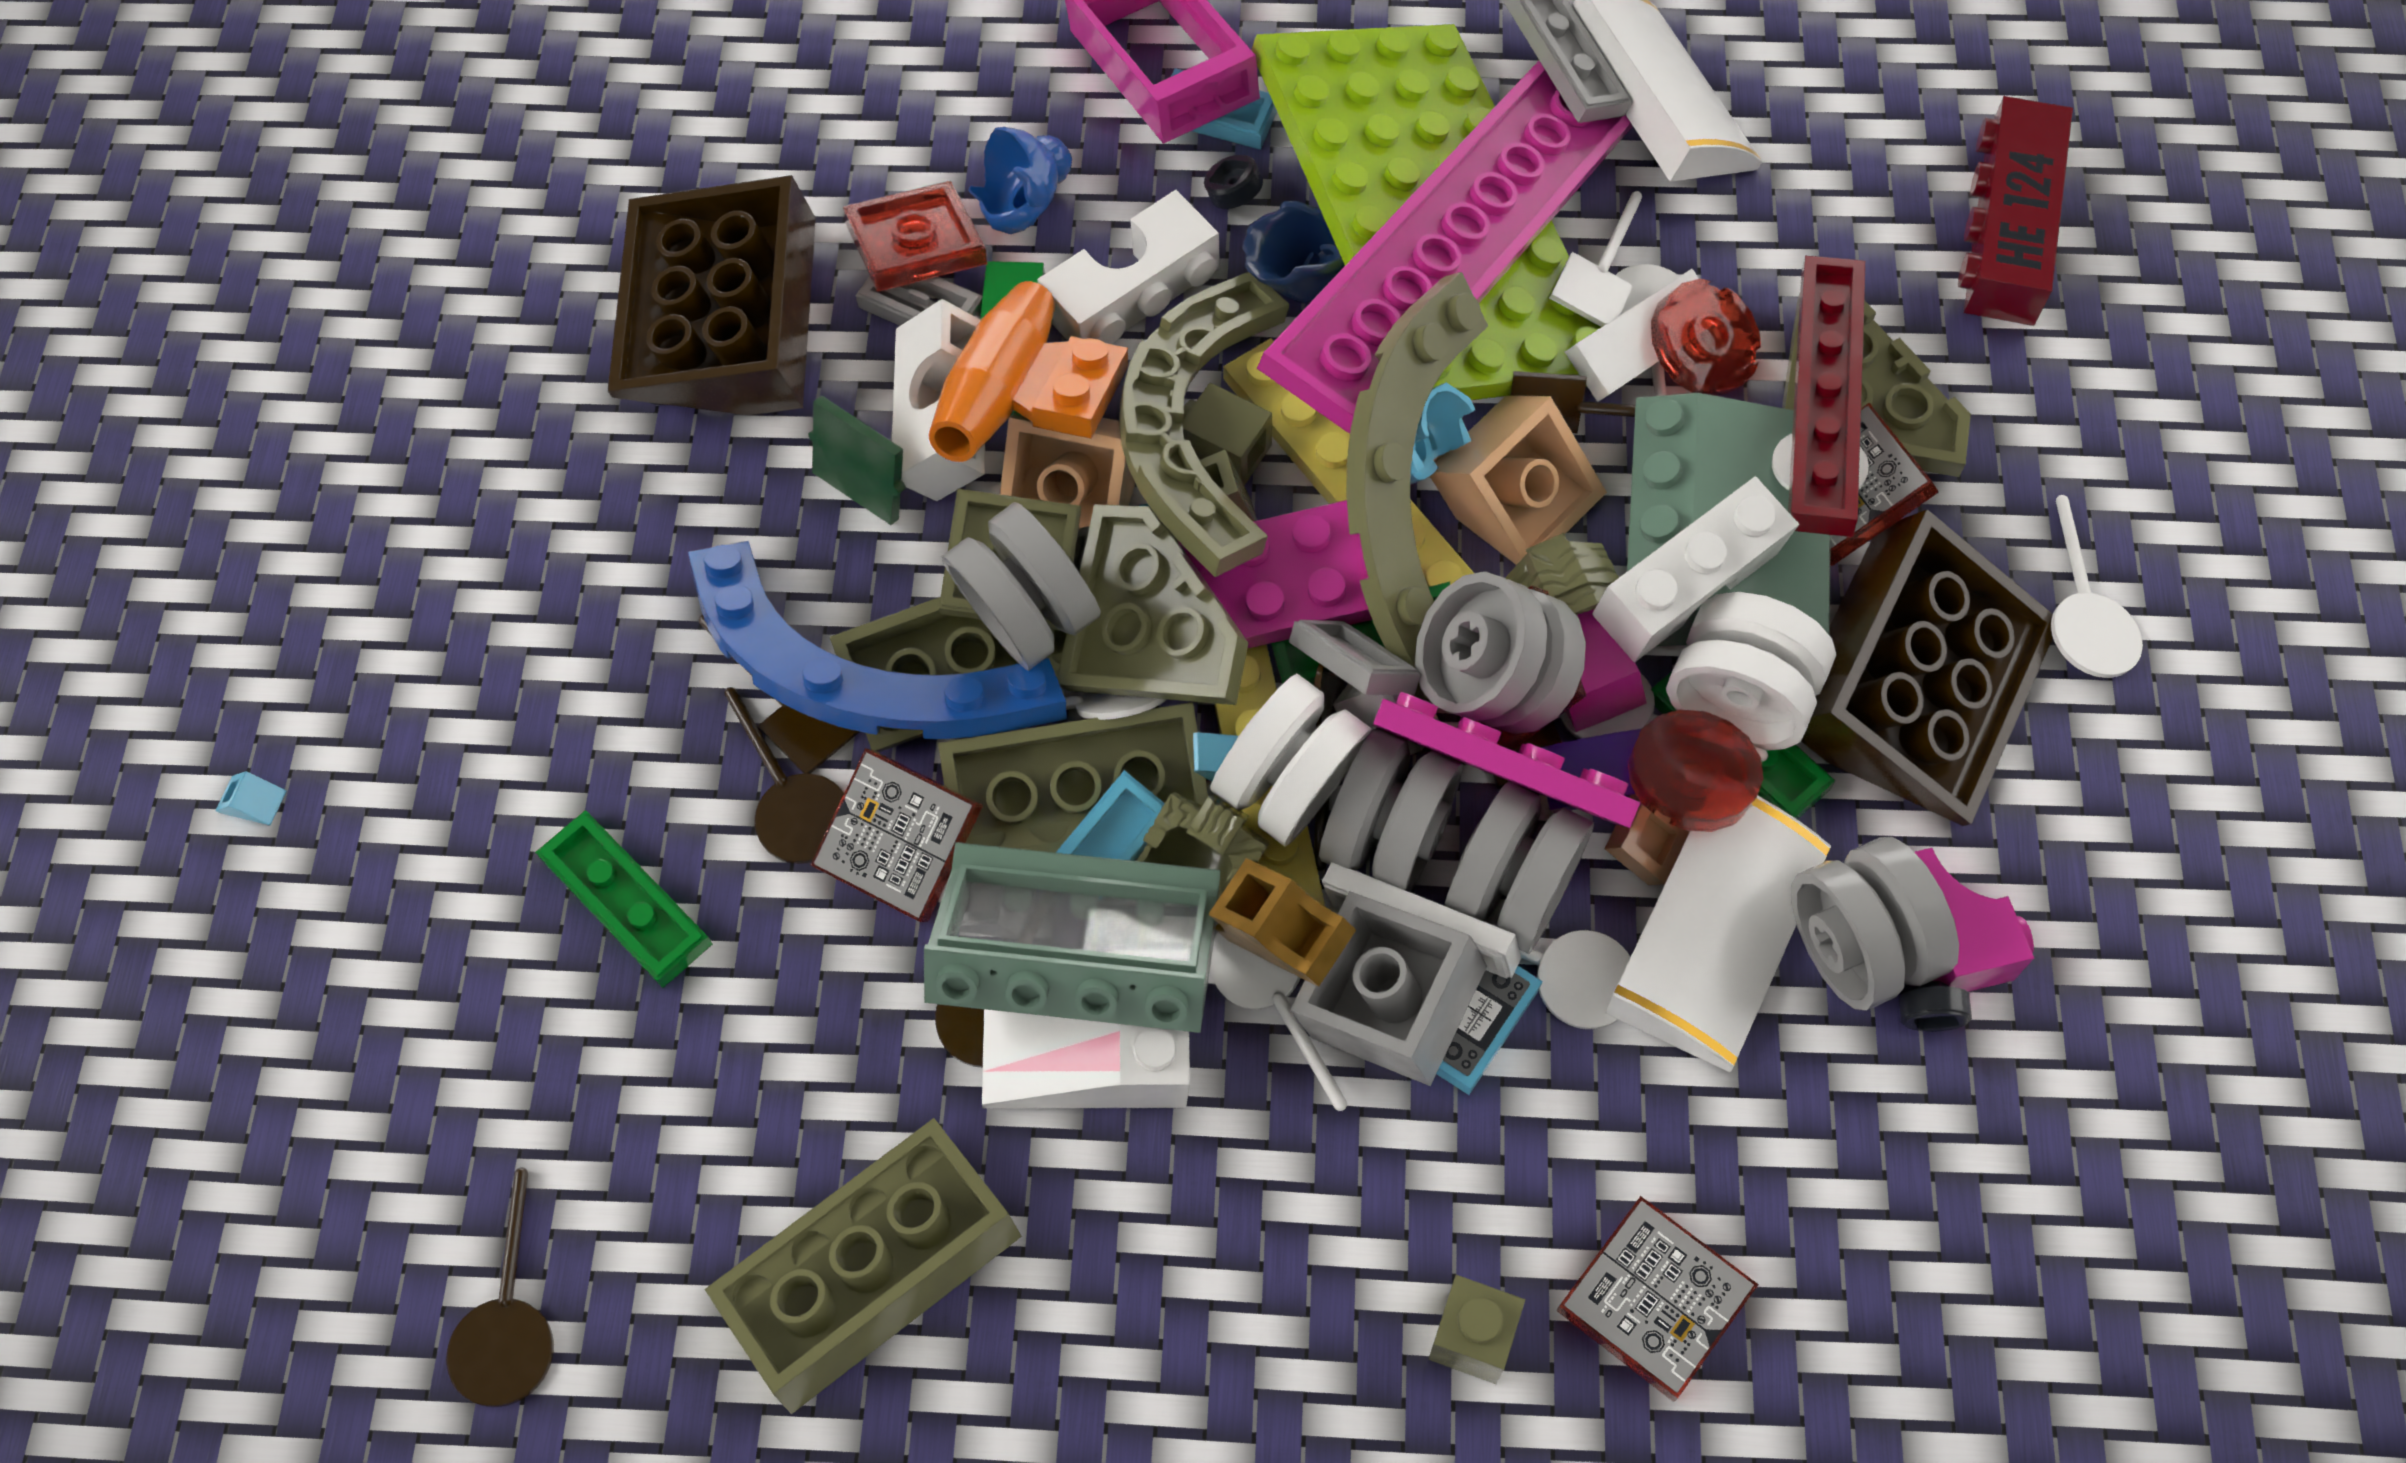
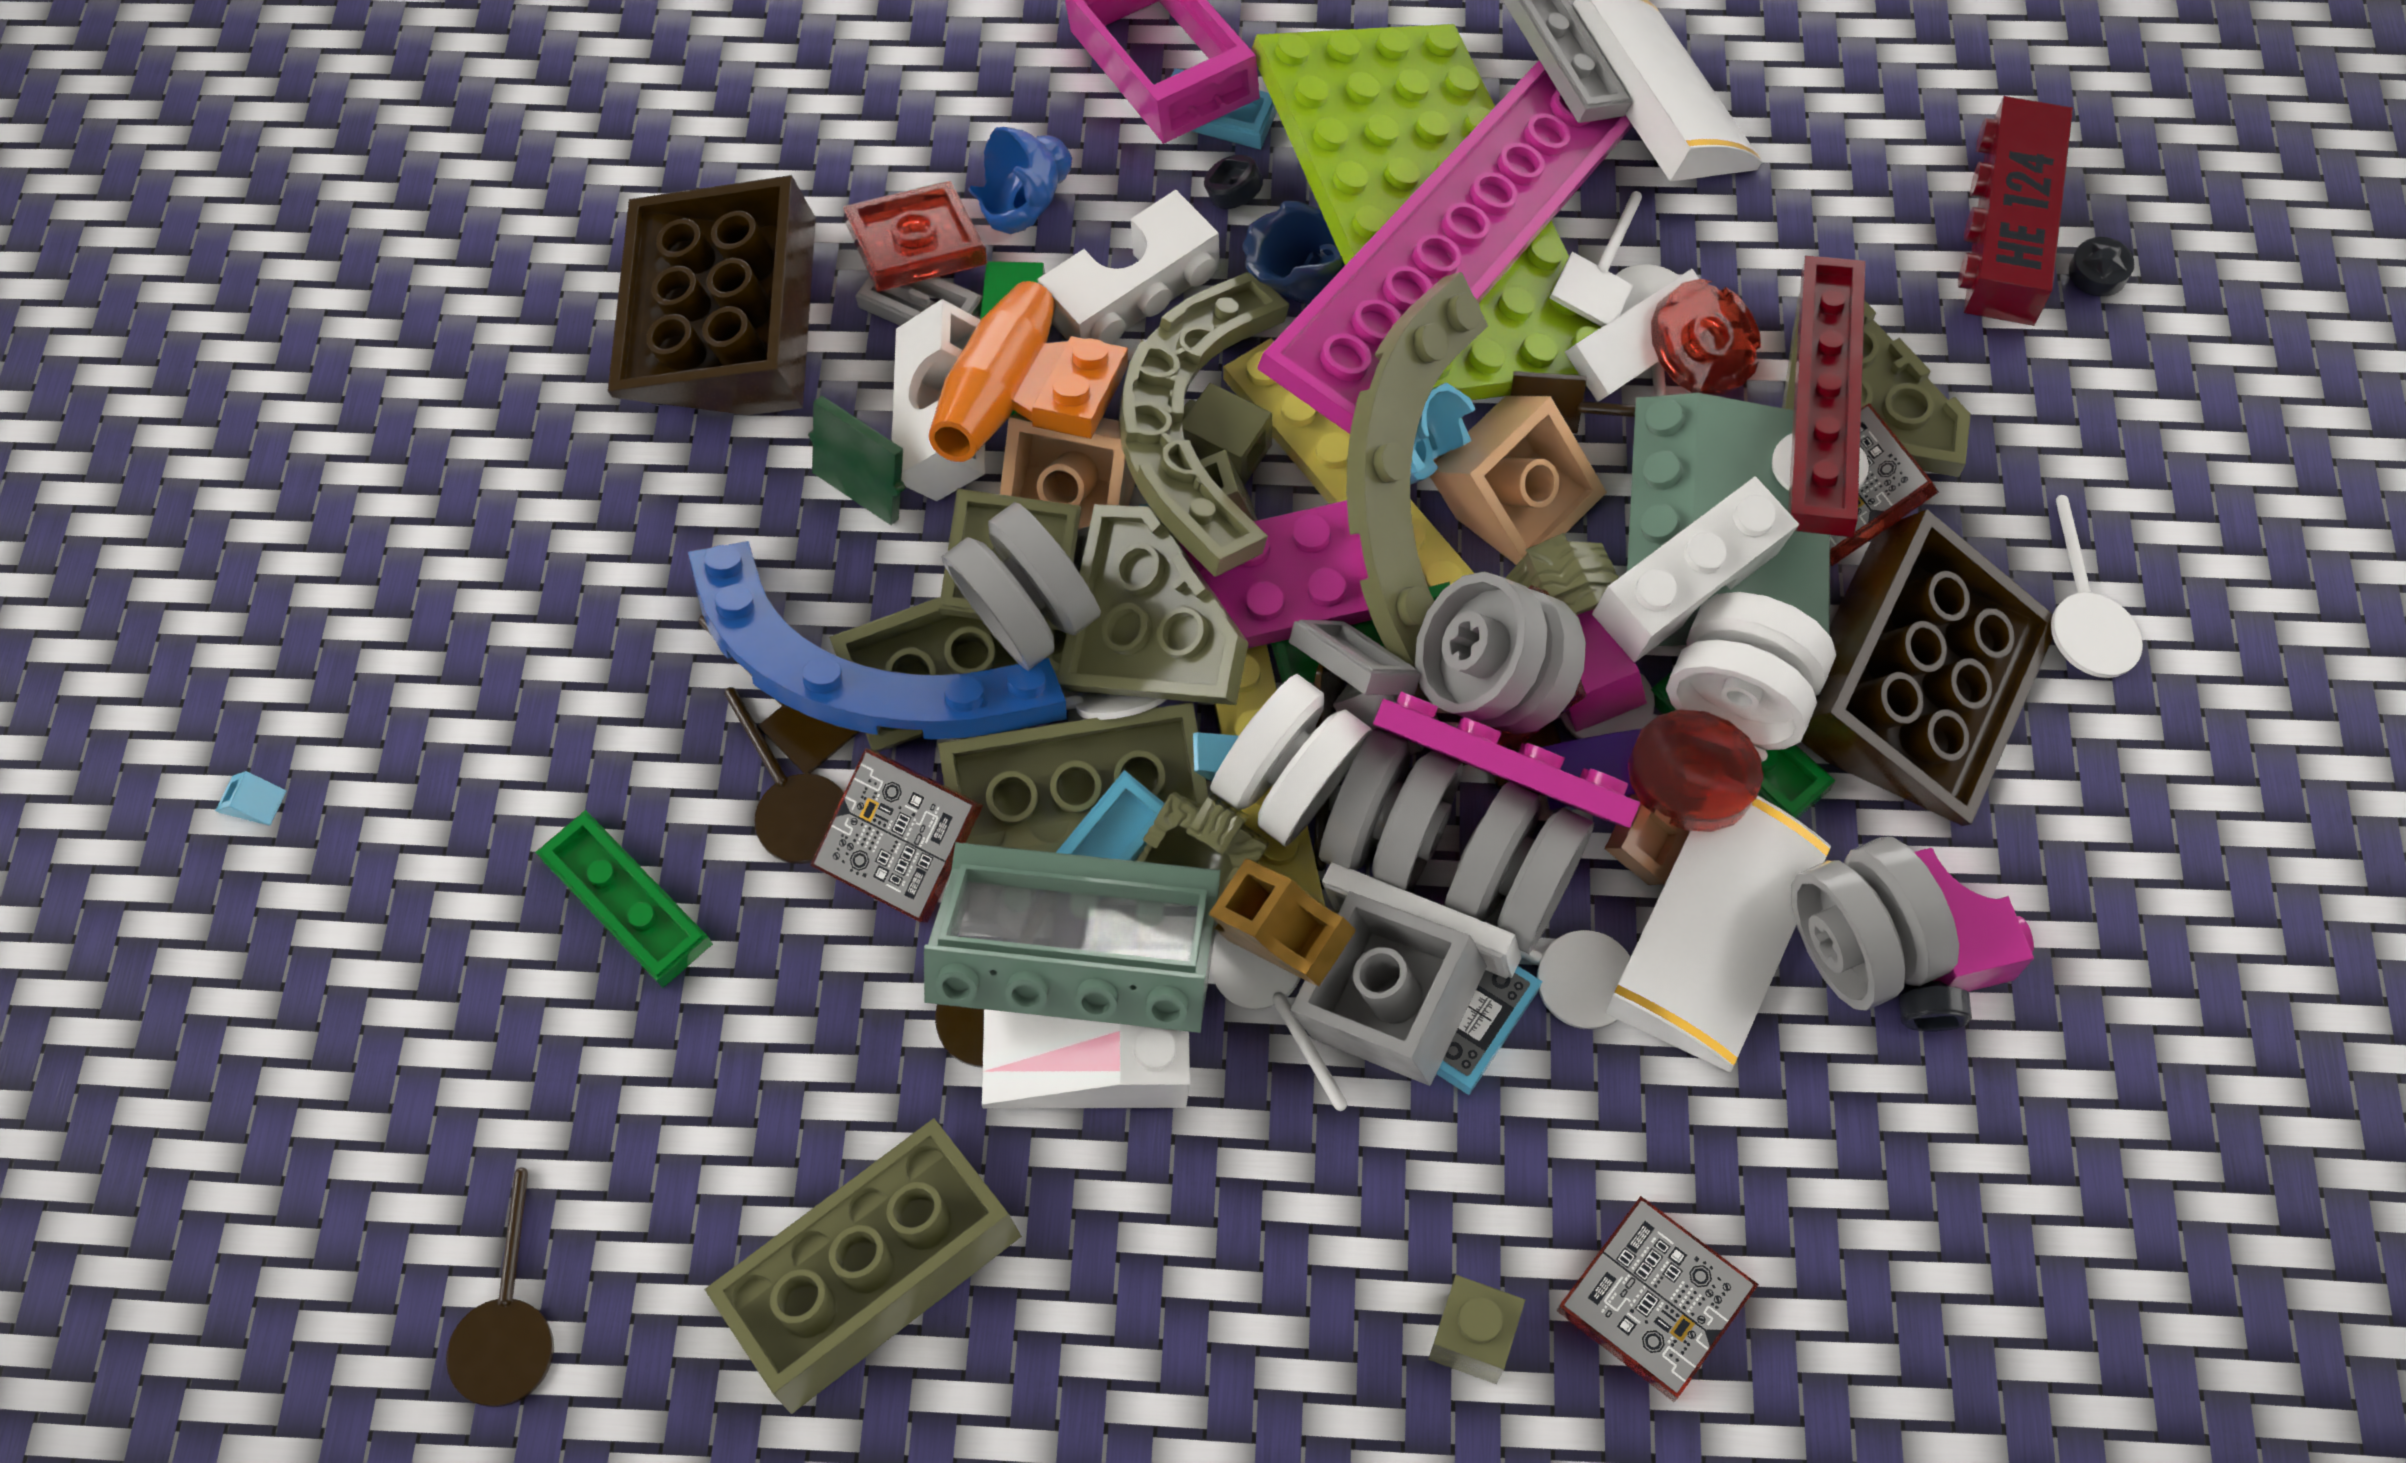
(2101, 266): none -> black tile

